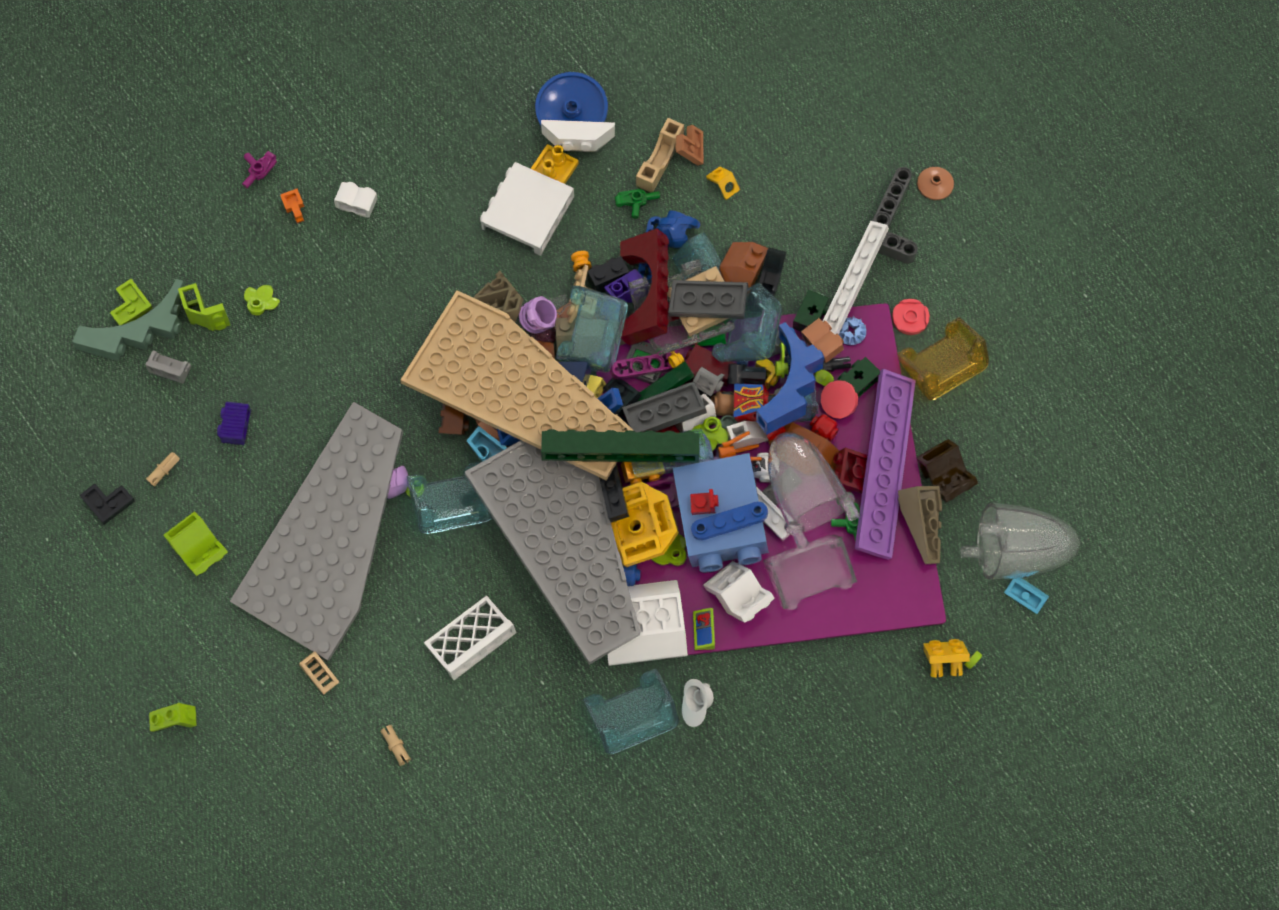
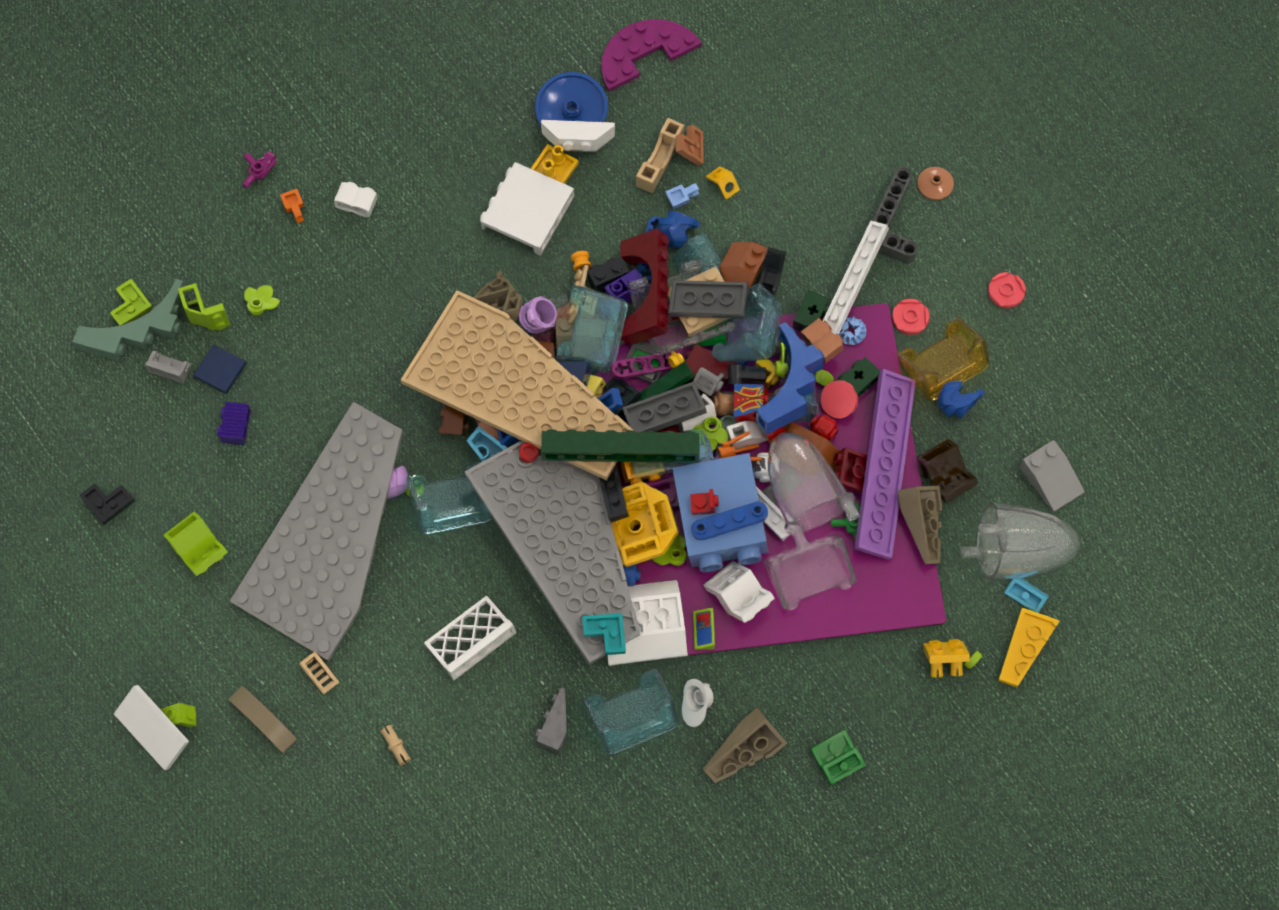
(151, 727): none -> white tile
(162, 469): tan axle -> none
(219, 369): none -> dark blue tile
(263, 719): none -> dark tan slope
(528, 453): none -> red tile
(554, 731): none -> flat silver slope
(608, 626): none -> teal plate
(636, 199): green piece -> none
(639, 41): none -> magenta plate
(680, 196): none -> light blue plate
(748, 743): none -> dark tan wedge
(837, 363): black axle -> none
(837, 757): none -> green slope
(954, 403): none -> blue helmet
(1006, 290): none -> coral tile
(1026, 643): none -> yellow wing
(1052, 476): none -> light grey slope

